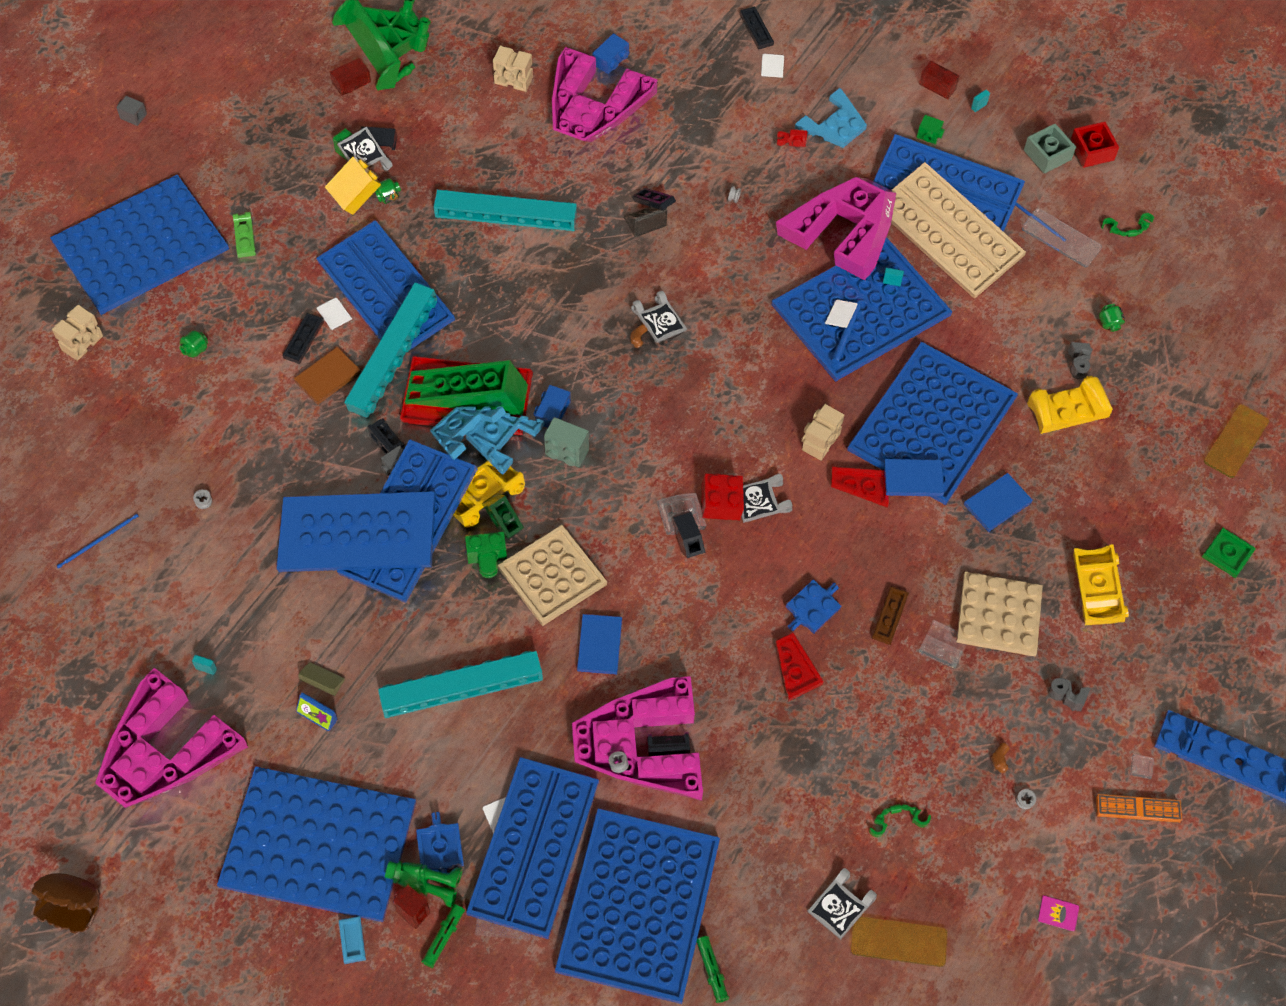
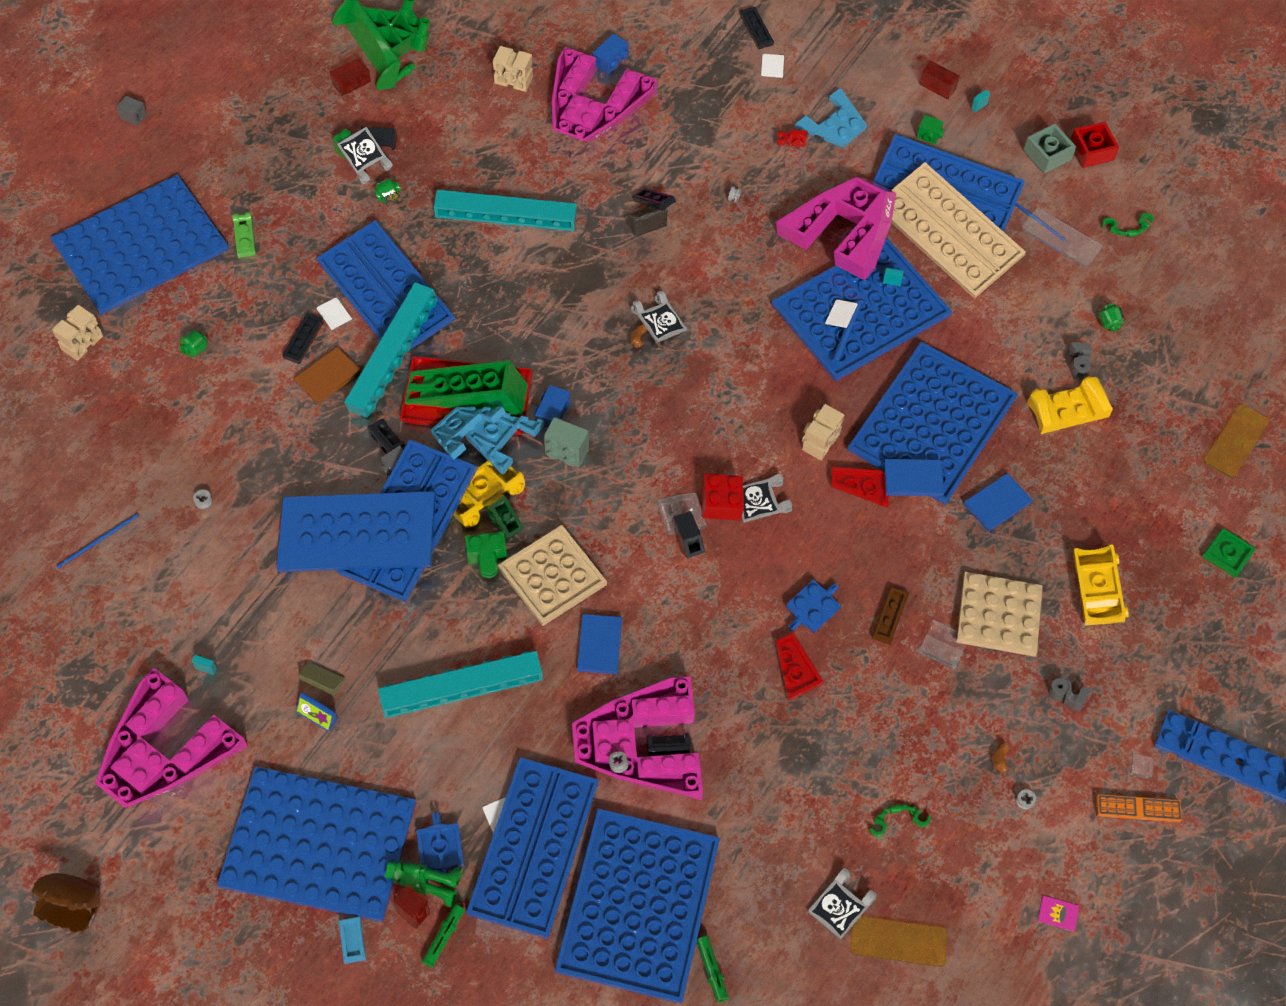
(353, 185): yellow brick -> none

